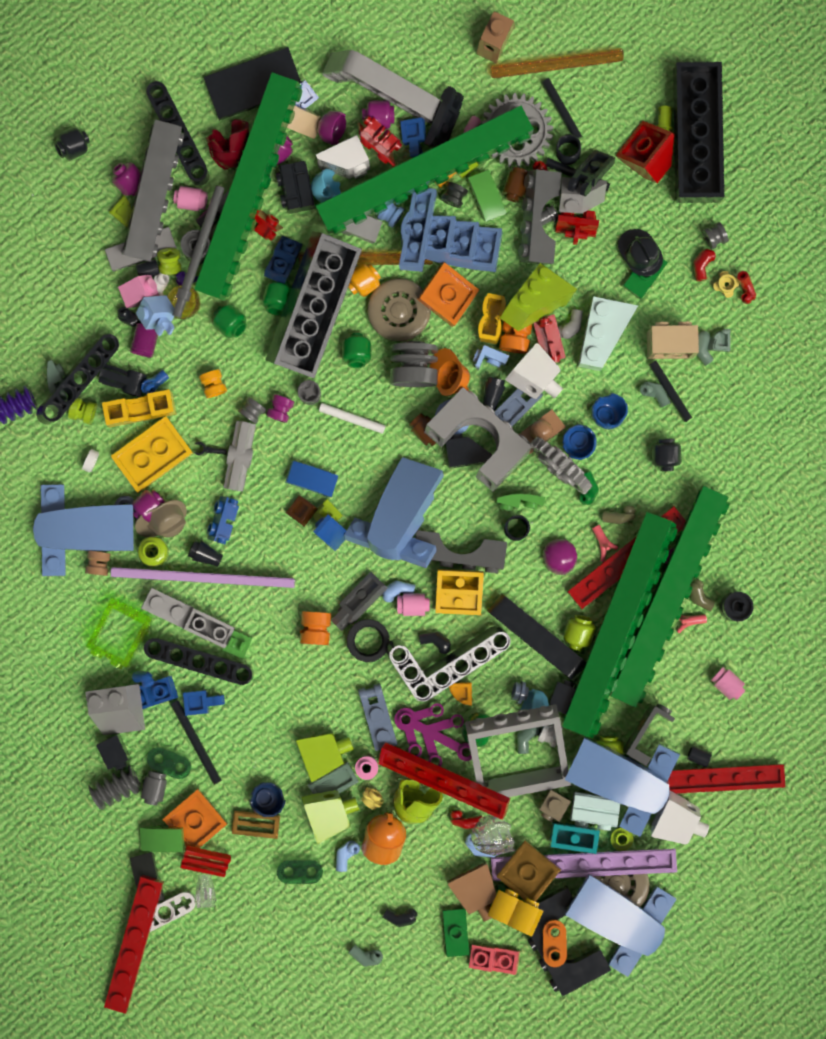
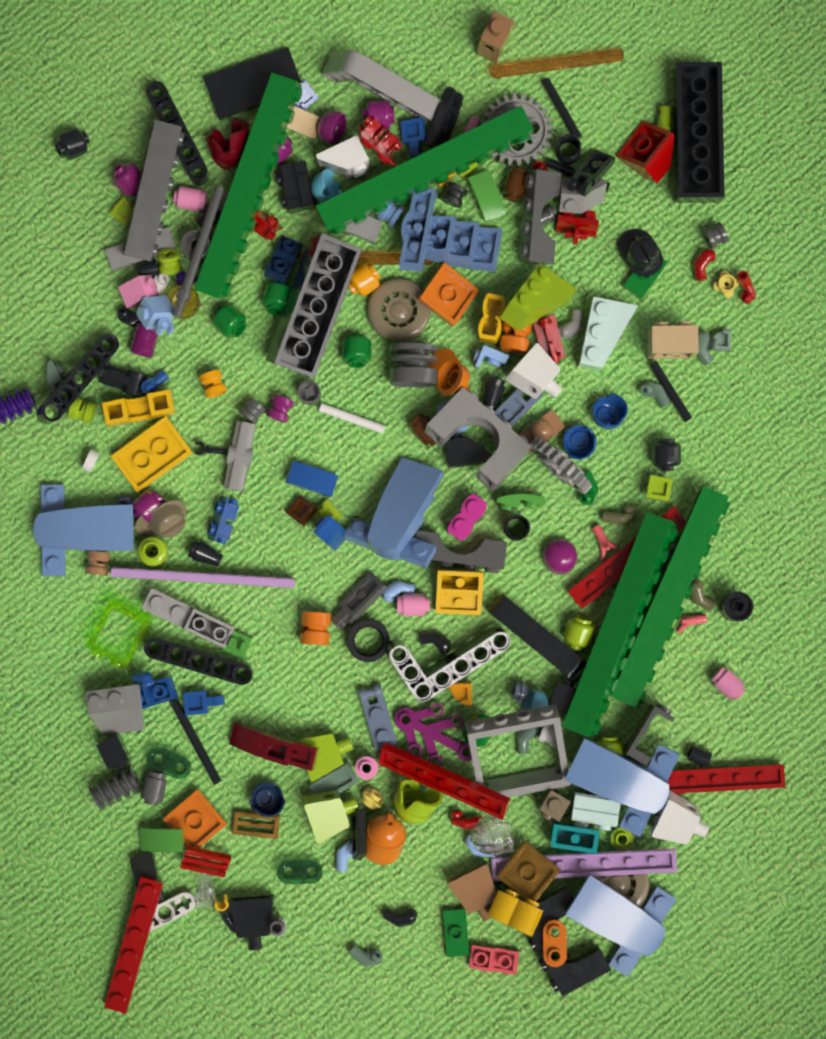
(251, 918): none -> black torso
(273, 747): none -> dark red slope
(358, 825): none -> pearl dark grey tile
(470, 512): none -> dark pink brick
(659, 488): none -> lime tile

